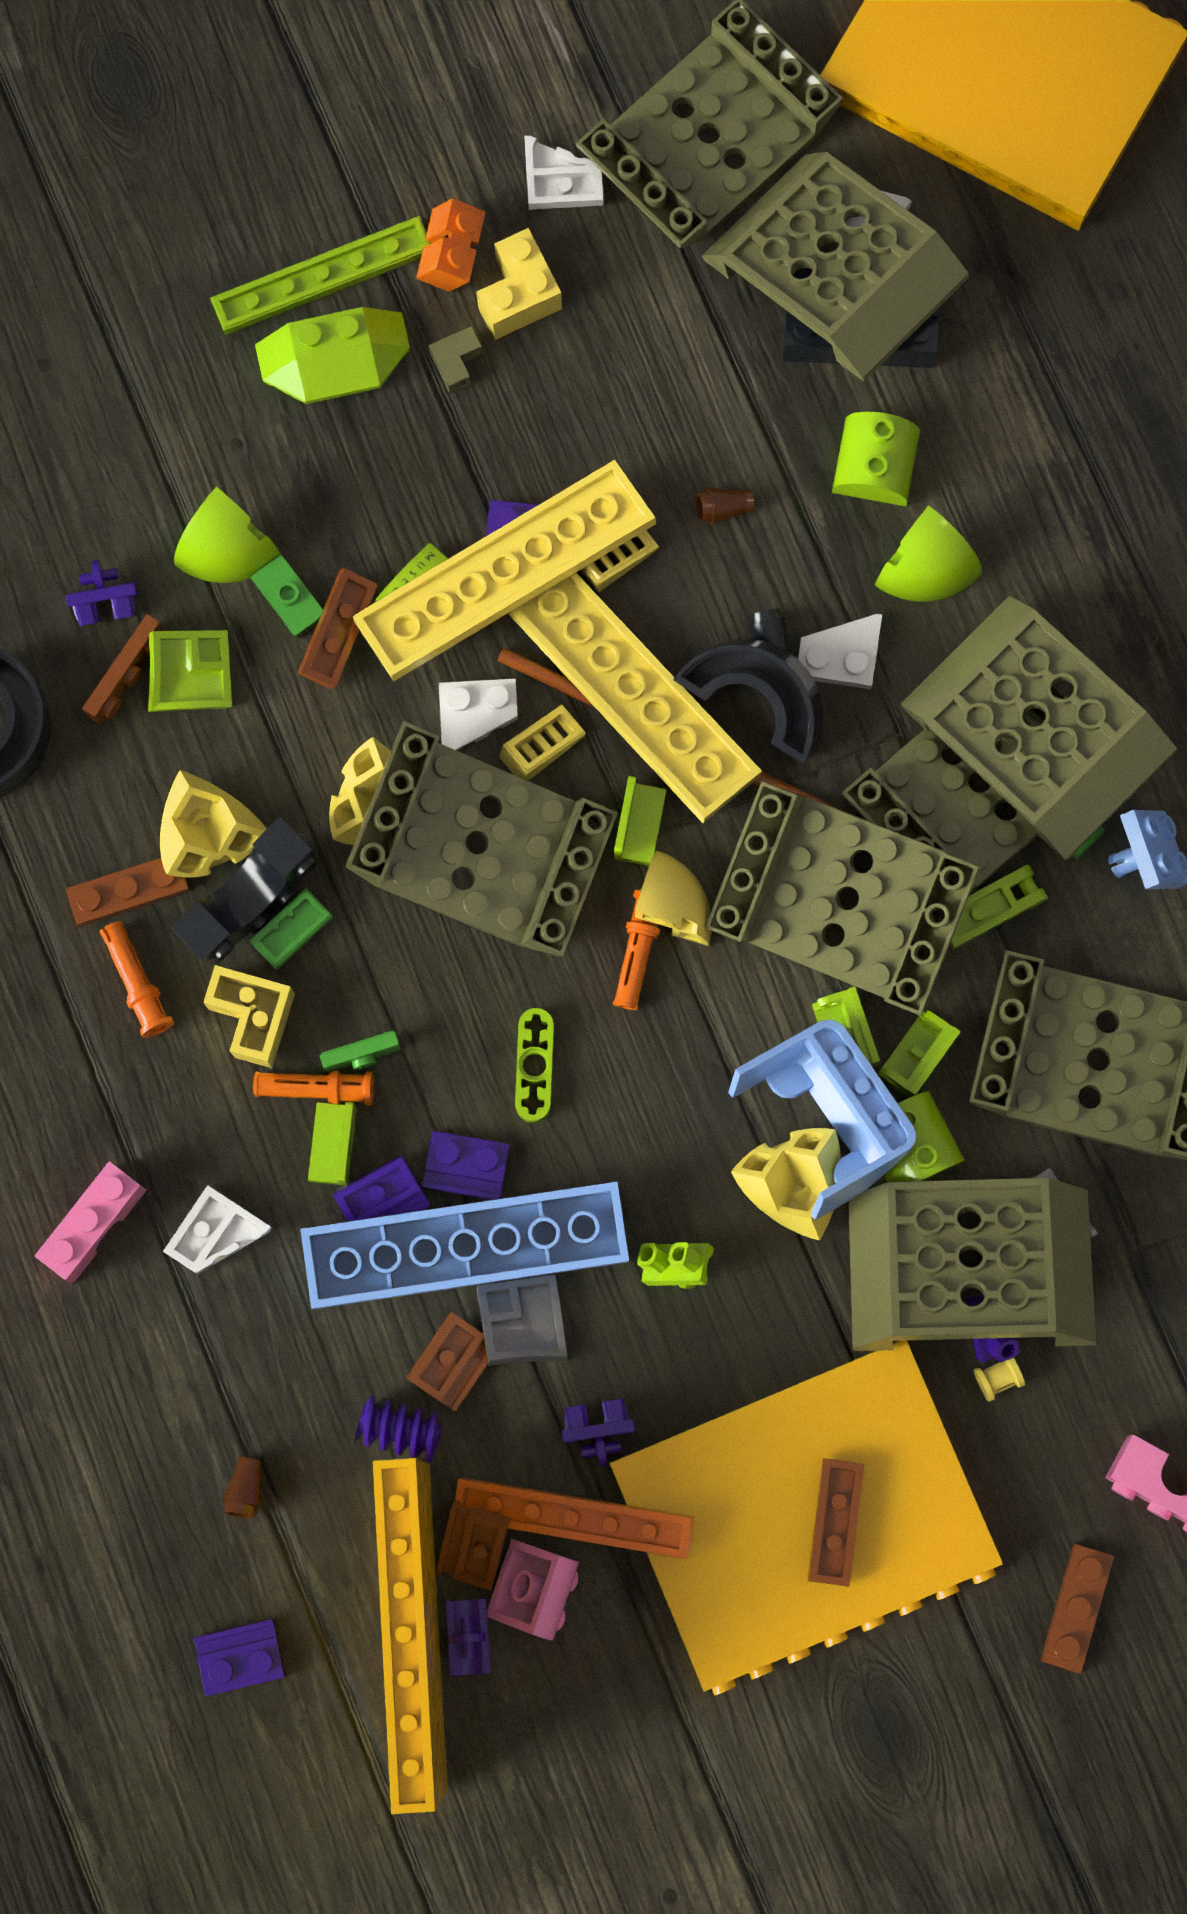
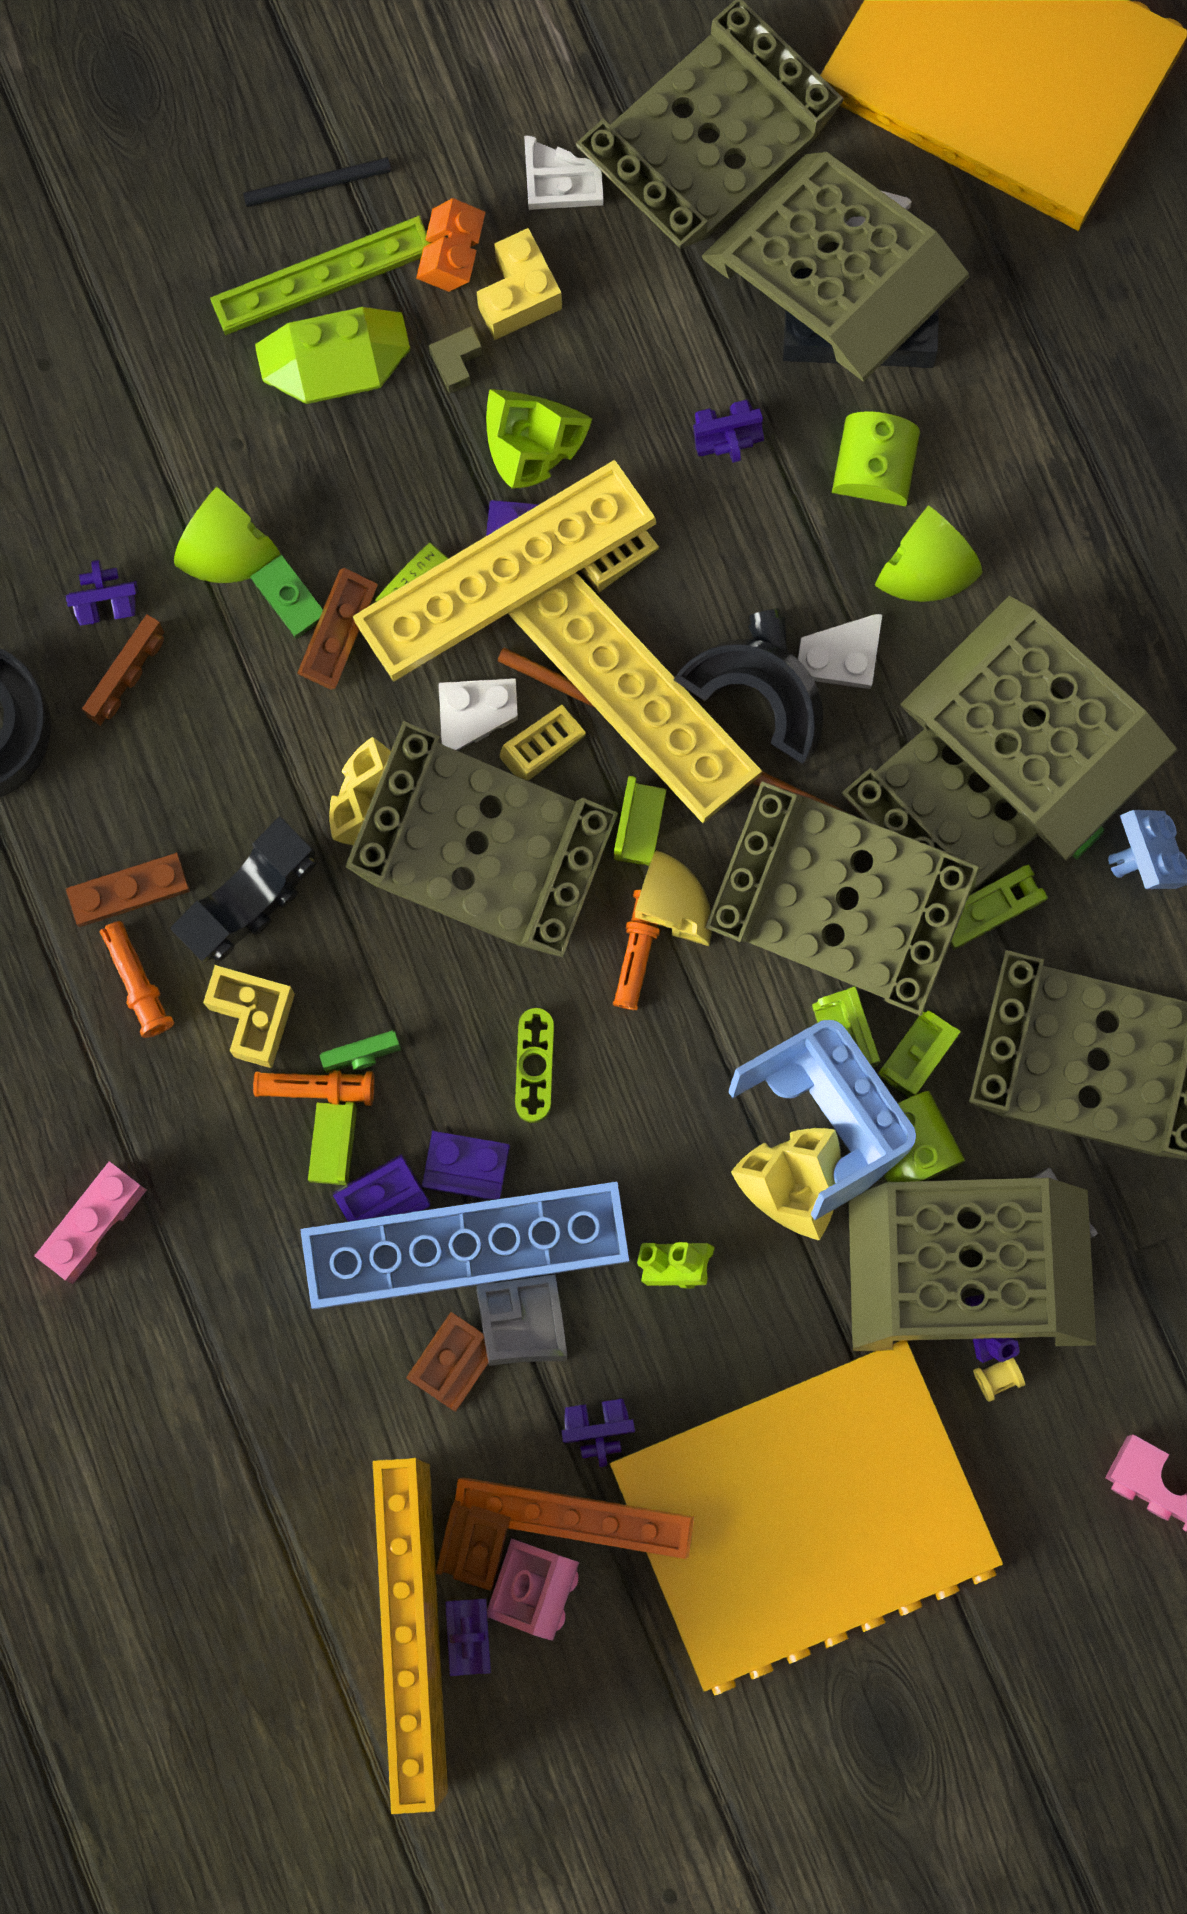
(189, 670): lime plate -> none
(204, 828): light yellow brick -> none
(213, 1232): white wing -> none
(239, 1657): dark purple plate -> none
(244, 1490): reddish brown cone -> none
(291, 929): bright green plate -> none
(317, 182): none -> black bar
(399, 1429): dark purple piece -> none
(531, 435): none -> lime brick
(722, 504): reddish brown cone -> none
(728, 433): none -> dark purple hips
(836, 1522): dark orange plate -> none
(1077, 1608): dark orange plate -> none

